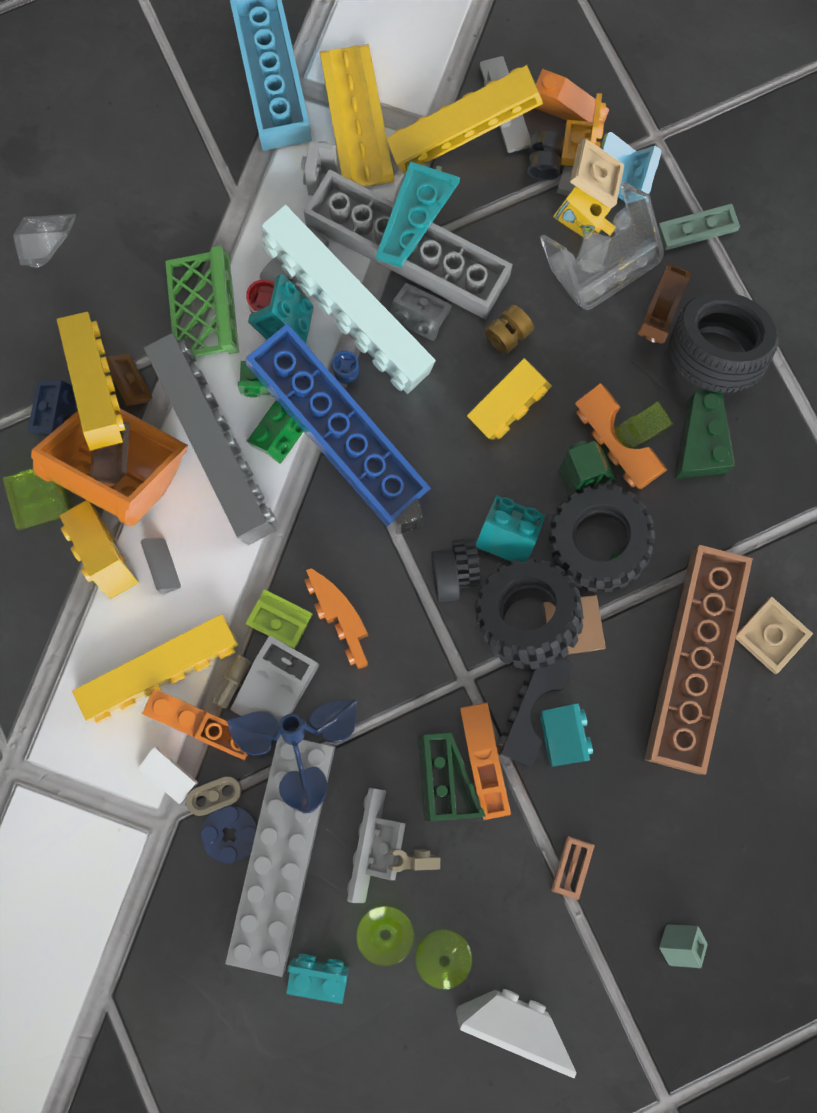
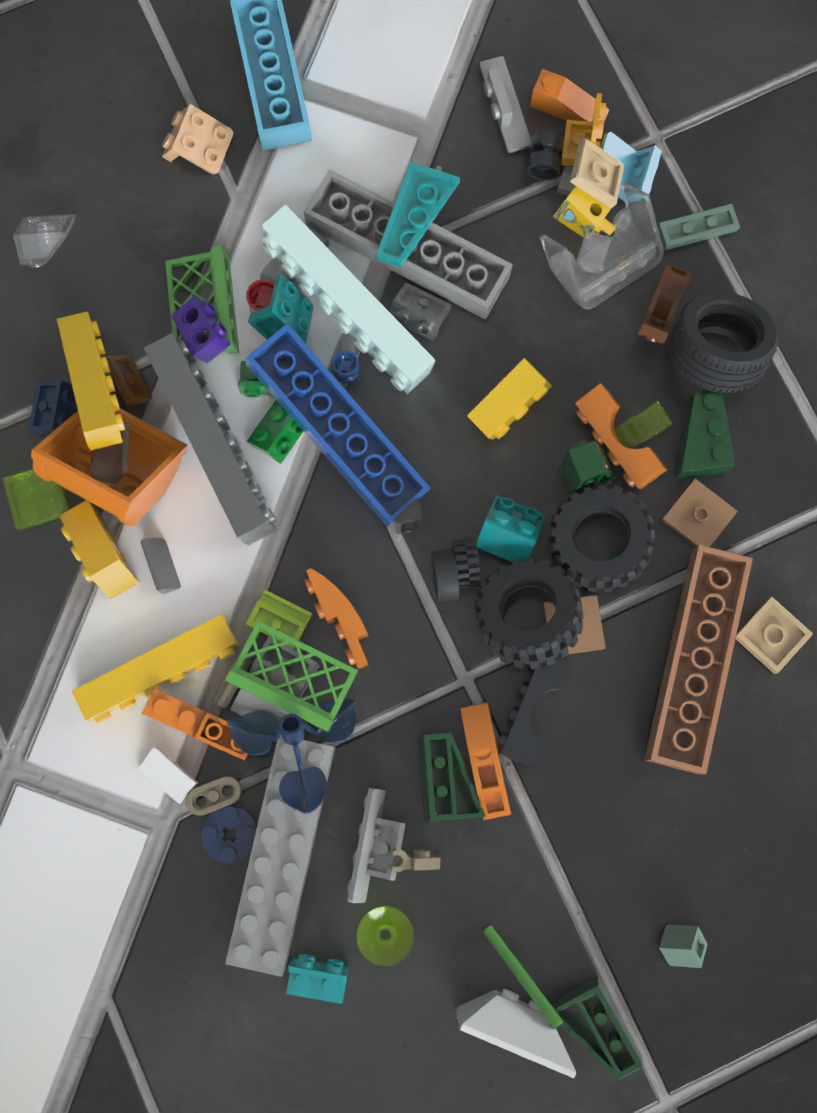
(197, 139): none -> light nougat bracket
(201, 329): none -> dark purple brick
(281, 698): none -> bright green fence
(319, 159): light grey bracket -> none
(356, 115): yellow plate -> none
(441, 944): clear neon green dish -> none
(465, 119): yellow brick -> none
(513, 326): pearl gold wheel -> none
(522, 976): none -> bright green bar
(561, 866): nougat tile -> none
(565, 735): teal slope -> none
(598, 1027): none -> dark green wedge
(699, 515): none -> medium nougat plate

